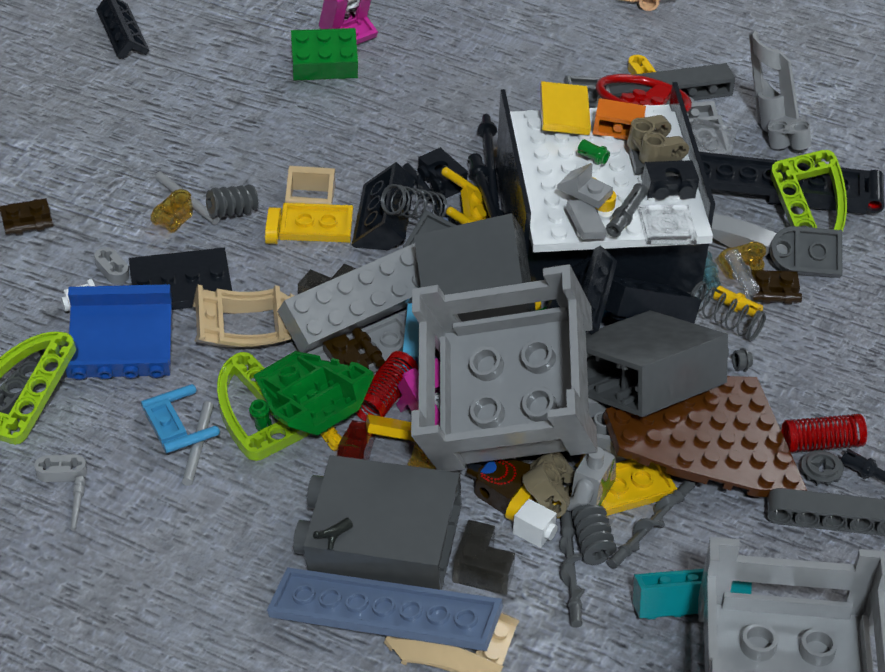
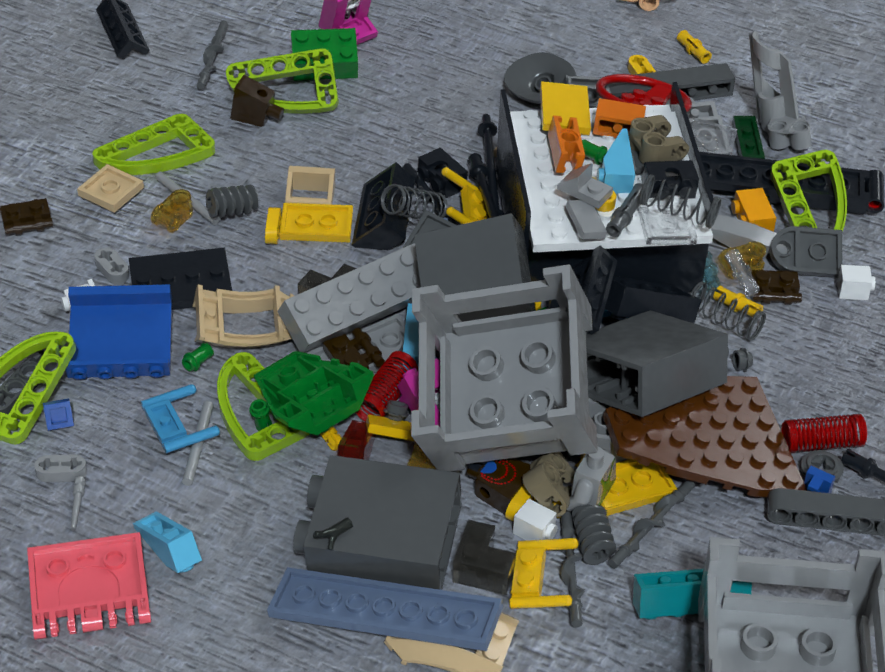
(58, 414): none -> blue tile
(86, 580): none -> coral hinge
(110, 188): none -> tan plate
(169, 541): none -> medium azure slope
(175, 127): none -> lime beam
(192, 360): none -> green pin
(210, 53): none -> dark grey piece
(254, 103): none -> dark brown torso
(290, 69): none -> lime beam
(396, 410): none -> dark grey plate
(526, 74): none -> dark grey hat
(529, 574): none -> yellow plate
(565, 144): none -> orange piece
(618, 165): none -> medium azure slope
(648, 188): none -> dark grey piece
(694, 46): none -> yellow pin
(748, 137): none -> dark green plate
(754, 207): none -> light orange brick
(819, 480): none -> blue tile
(855, 282): none -> white brick

